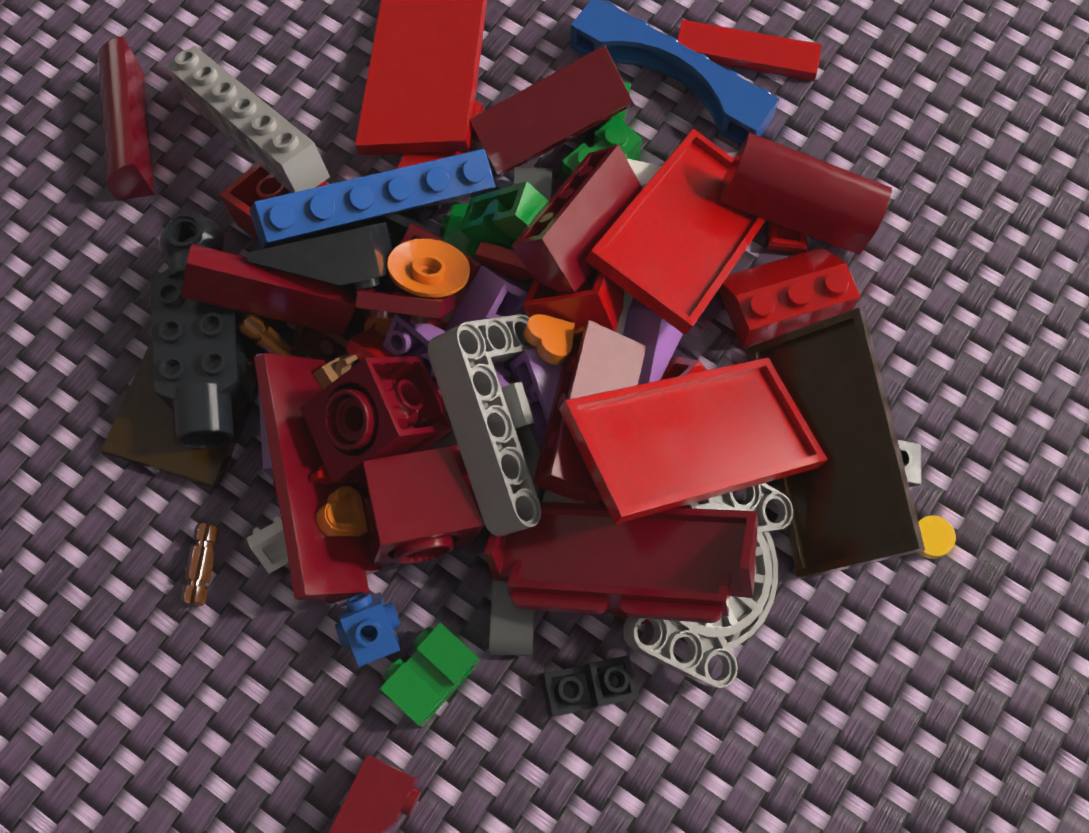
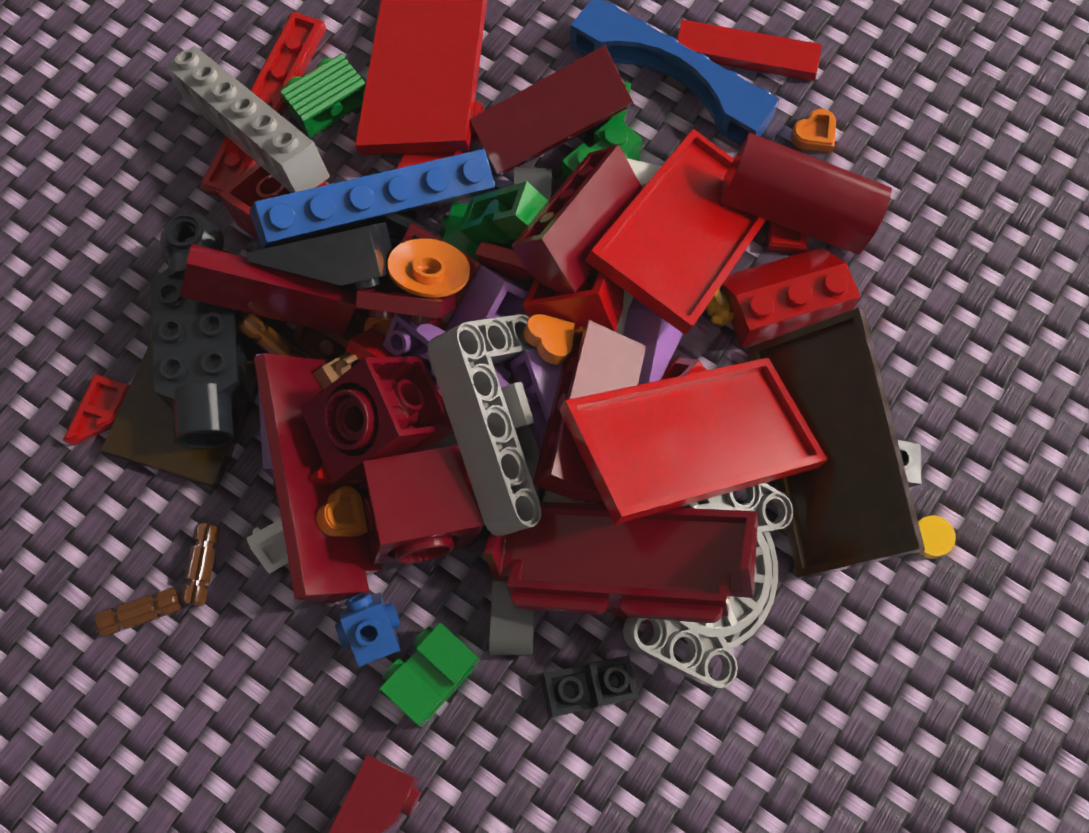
(96, 409): none -> red tile
(124, 122): dark red brick -> none
(137, 612): none -> reddish brown axle
(286, 60): none -> red tile
(324, 94): none -> green brick
(719, 309): none -> yellow piece
(816, 132): none -> orange tile

